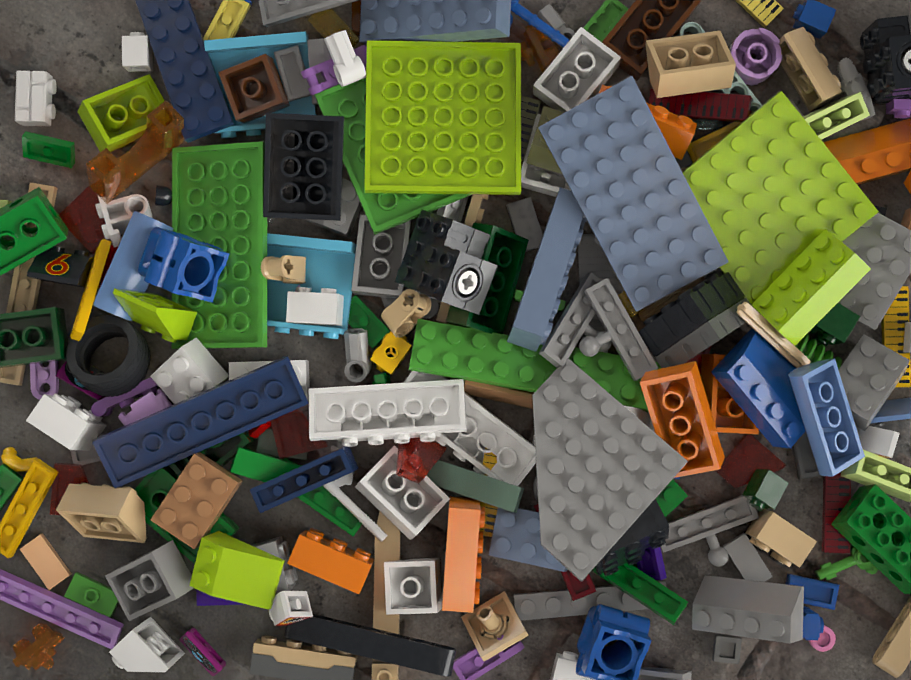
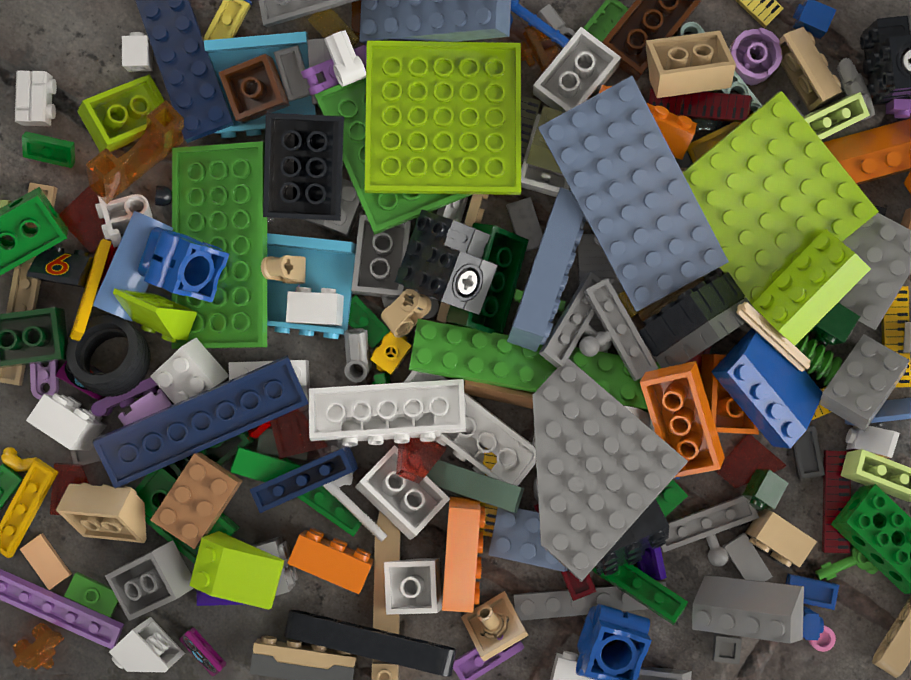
(290, 607): white slope -> none
(826, 416): medium blue brick -> none

